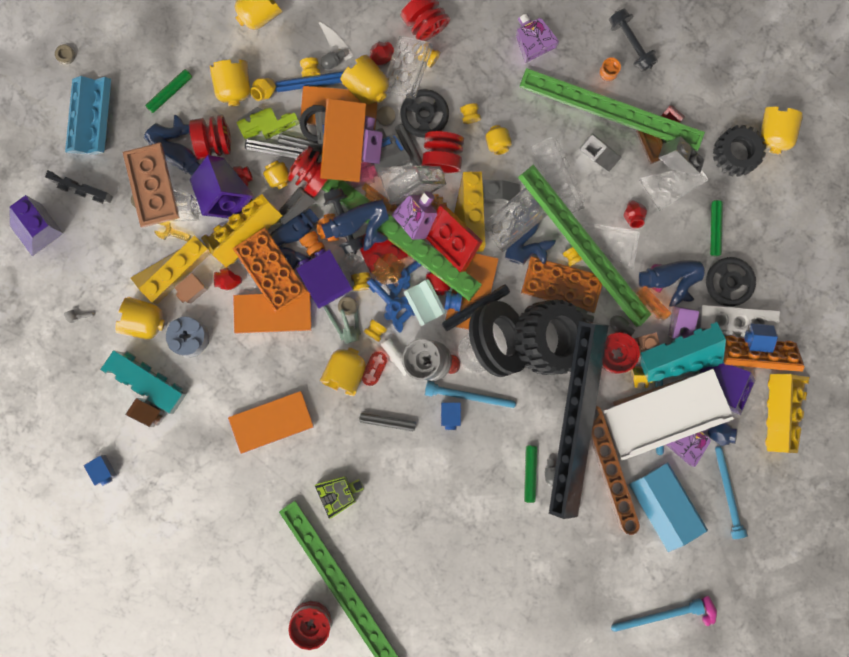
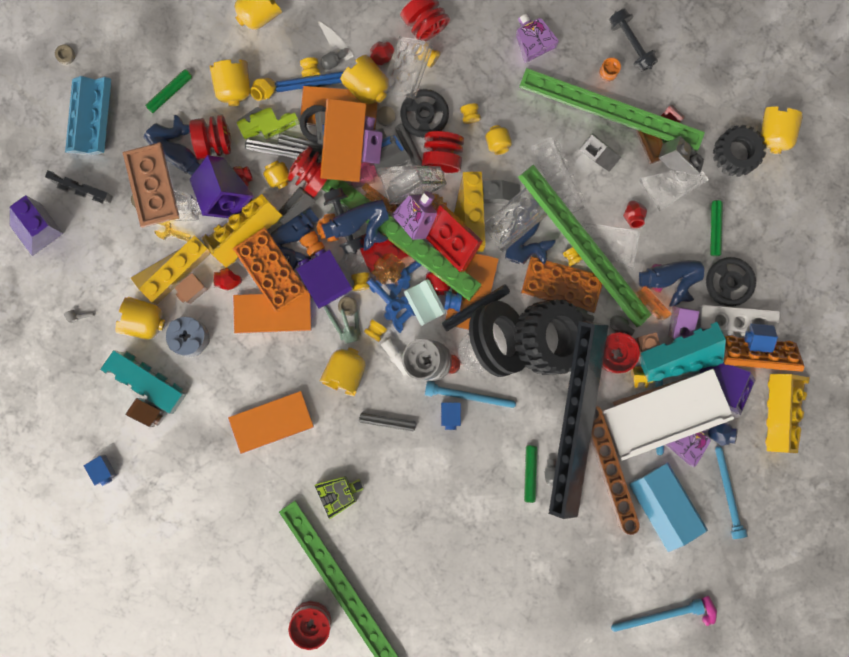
(378, 371): clear red beam -> none

